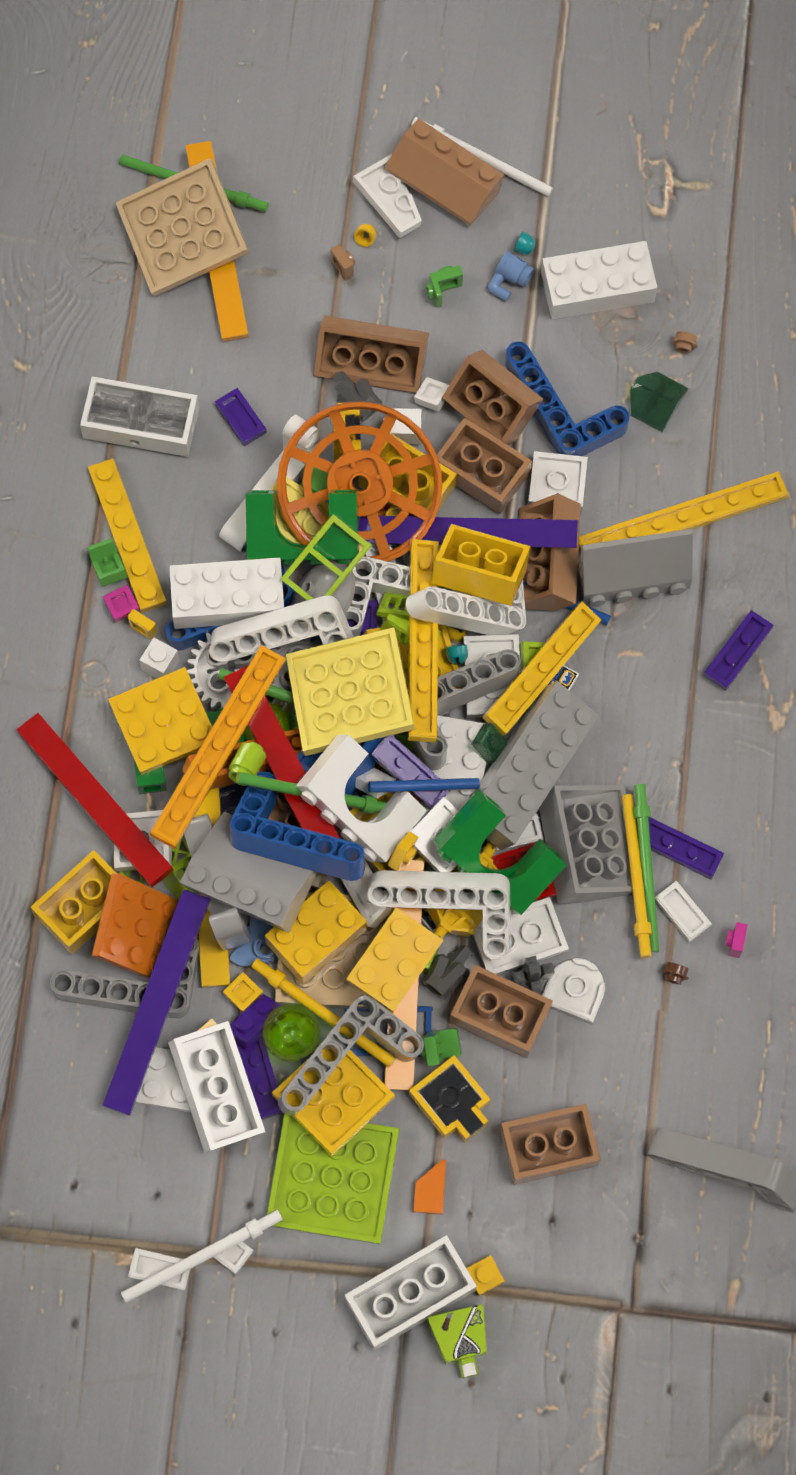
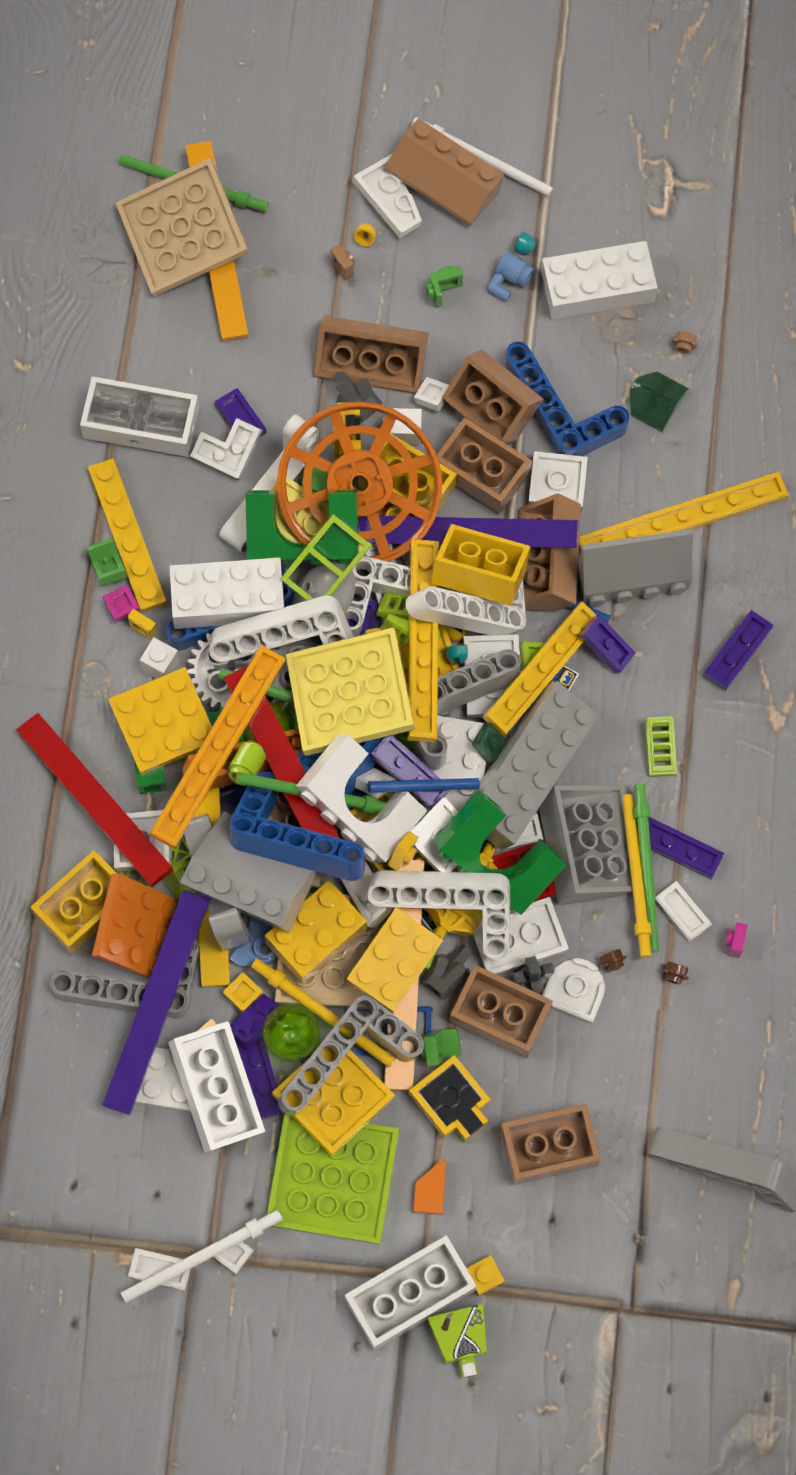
(229, 455): none -> white plate
(607, 644): none -> dark purple plate
(613, 960): none -> reddish brown plate
(660, 723): none -> lime slope

